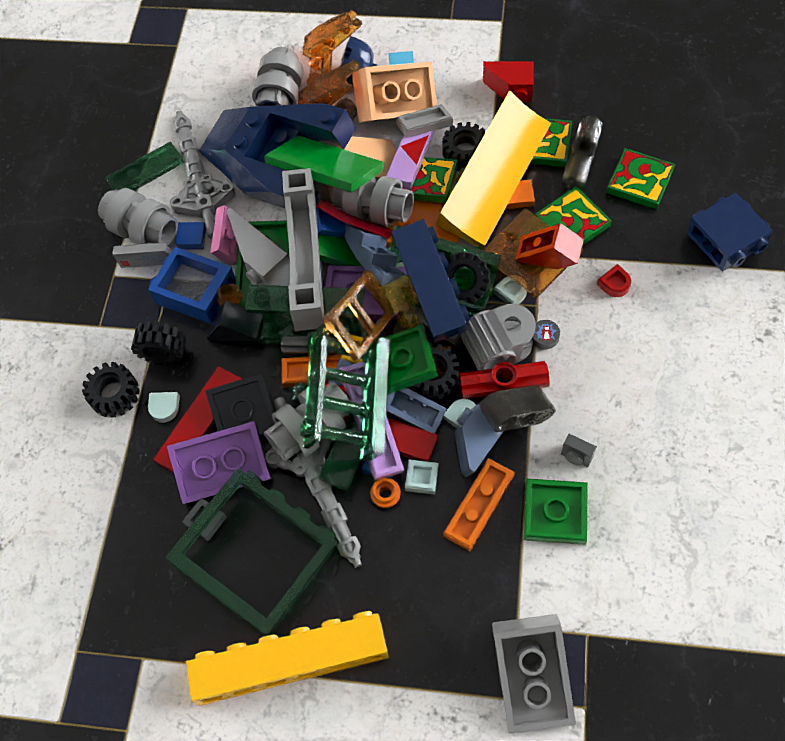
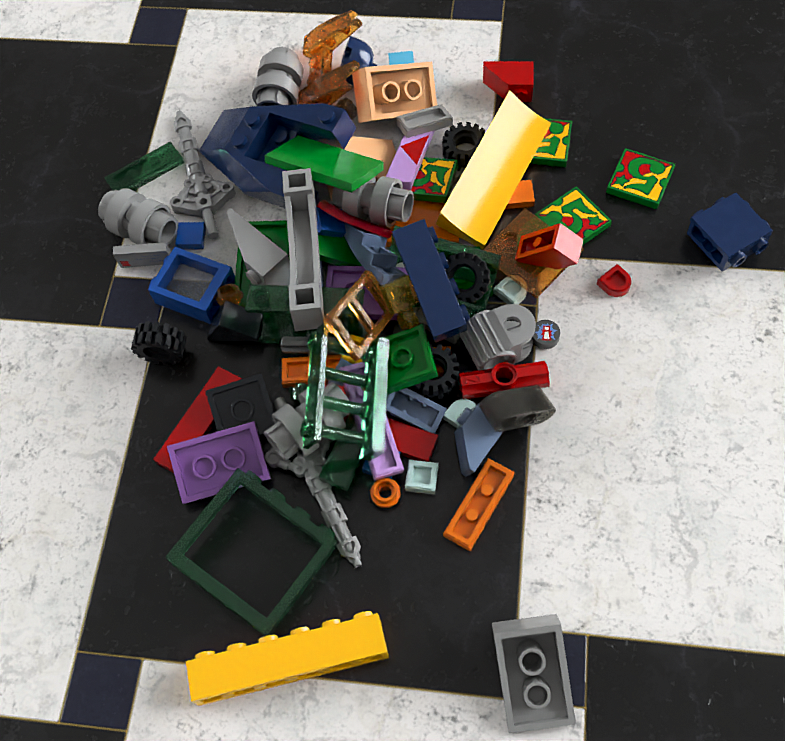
(104, 377): black tyre -> none
(163, 405): light aqua tile -> none
(212, 527): dark grey plate -> none
(224, 242): bright pink plate -> none
(556, 511): green tile -> none
(578, 451): dark grey plate -> none
(582, 153): clear smoke piece -> none

